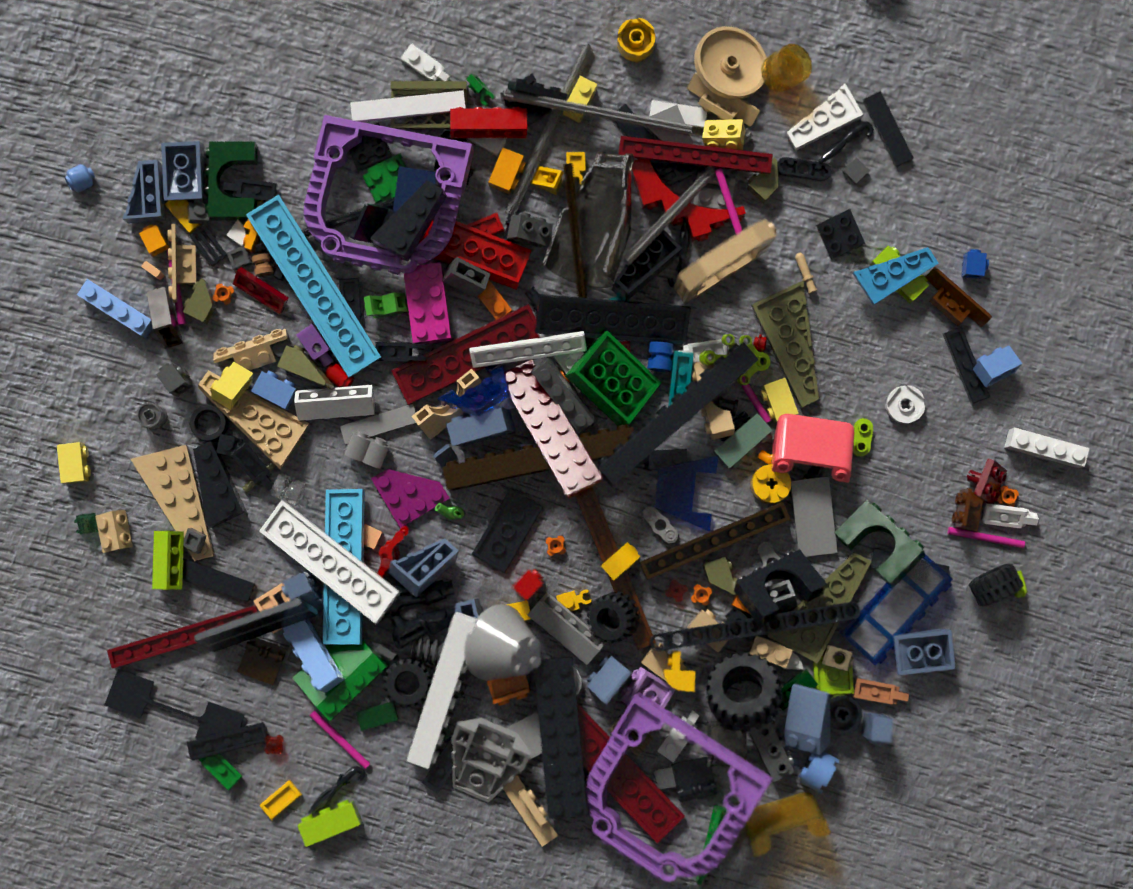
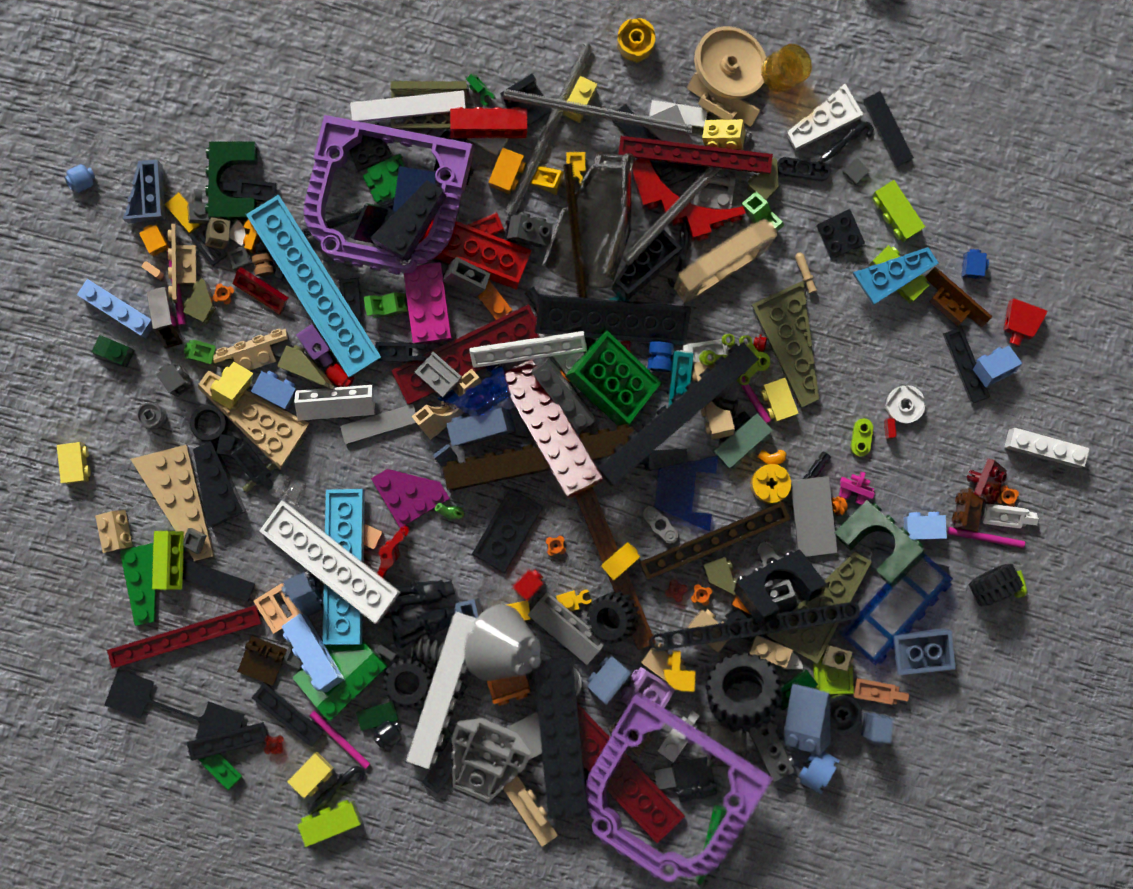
(86, 523): clear green tile -> none
(113, 350): none -> dark green slope
(138, 574): none -> green wing
(183, 170): sand blue slope -> none
(199, 351): none -> bright green bracket
(215, 239): none -> dark tan brick
(256, 624): black tile -> none
(280, 799): yellow tile -> none
(287, 714): none -> black plate
(310, 775): none -> light yellow brick
(367, 449): light grey brick -> none
(387, 734): none -> black head
(422, 568): sand blue wedge -> none
(424, 64): white hinge -> none
(438, 375): none -> light grey plate
(537, 89): black plate -> none
(728, 200): dark pink bar -> none
(758, 210): none -> bright green brick
(782, 816): clear yellow windscreen -> none
(813, 443): coral windscreen -> none
(839, 505): none -> orange plate
(864, 492): none -> dark pink hips
(890, 428): none -> red tile
(897, 211): none -> lime brick
(925, 527): none -> light blue brick
(1022, 321): none -> red torso

